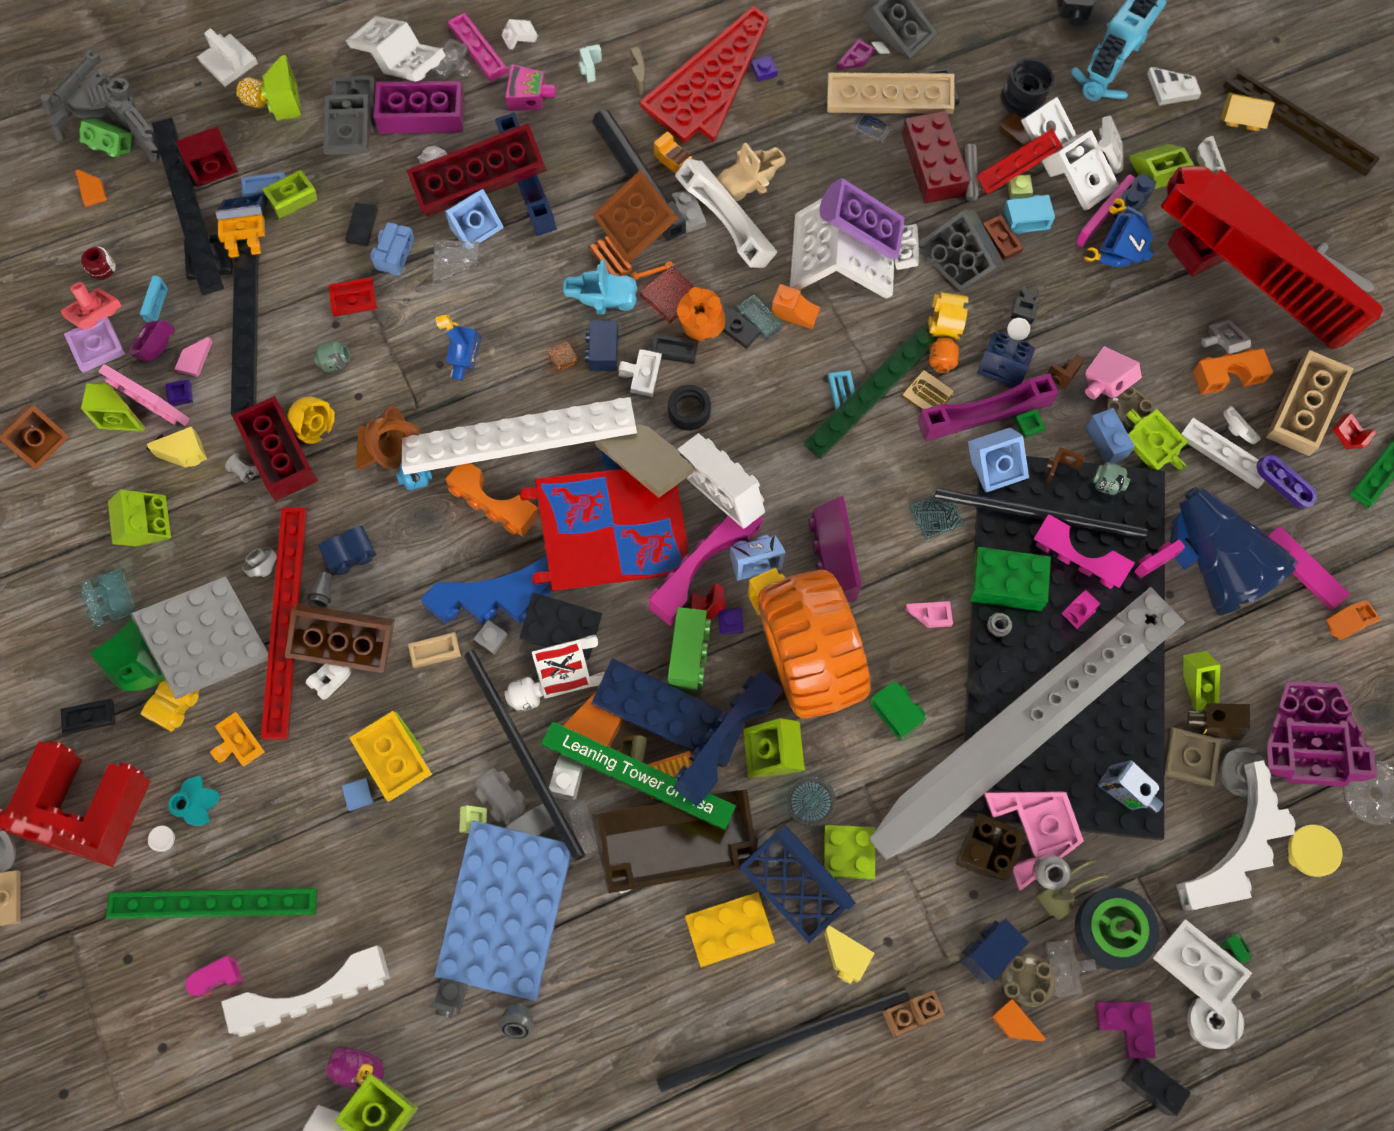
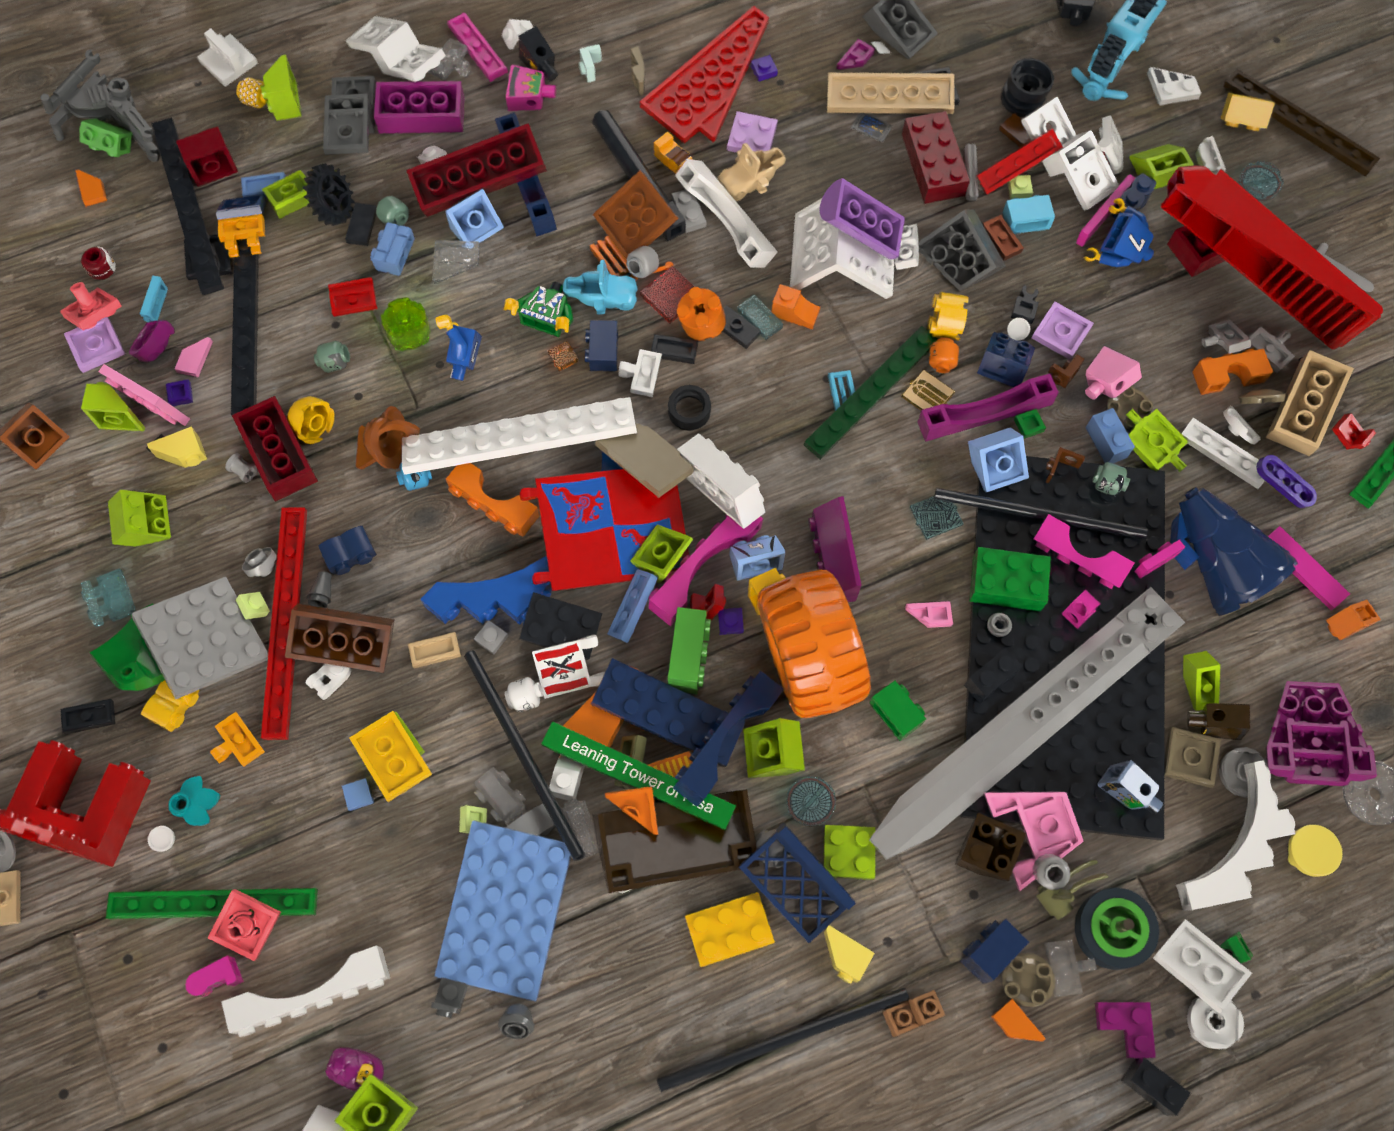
(240, 933): none -> coral plate
(252, 605): none -> yellowish green plate
(328, 194): none -> black gear
(392, 210): none -> sand green head
(406, 324): none -> clear neon green brick
(537, 53): none -> black torso
(543, 309): none -> torso
(632, 605): none -> medium blue plate
(637, 804): none -> orange tile
(642, 262): none -> light grey head
(661, 551): none -> lime slope
(753, 130): none -> lavender plate
(1062, 330): none -> lavender plate
(1261, 180): none -> clear light blue tile
(1268, 395): none -> dark tan dish
(1274, 347): none -> light grey plate

